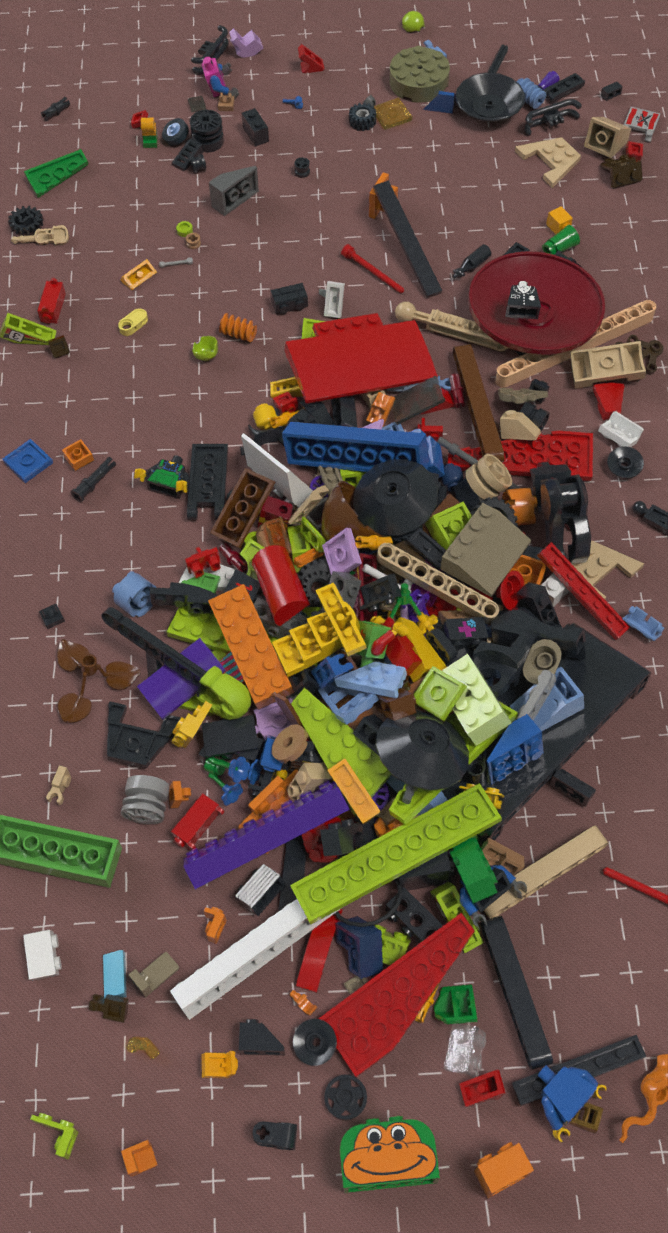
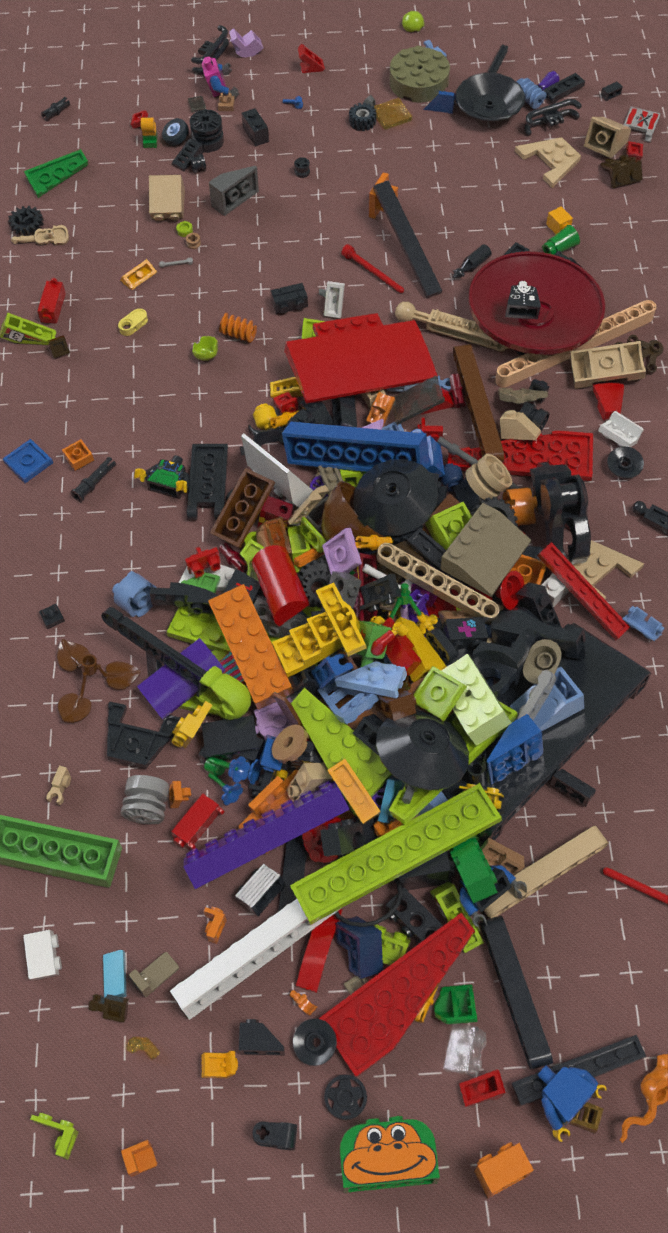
(166, 197): none -> tan slope
(391, 791): none -> dark azure tile

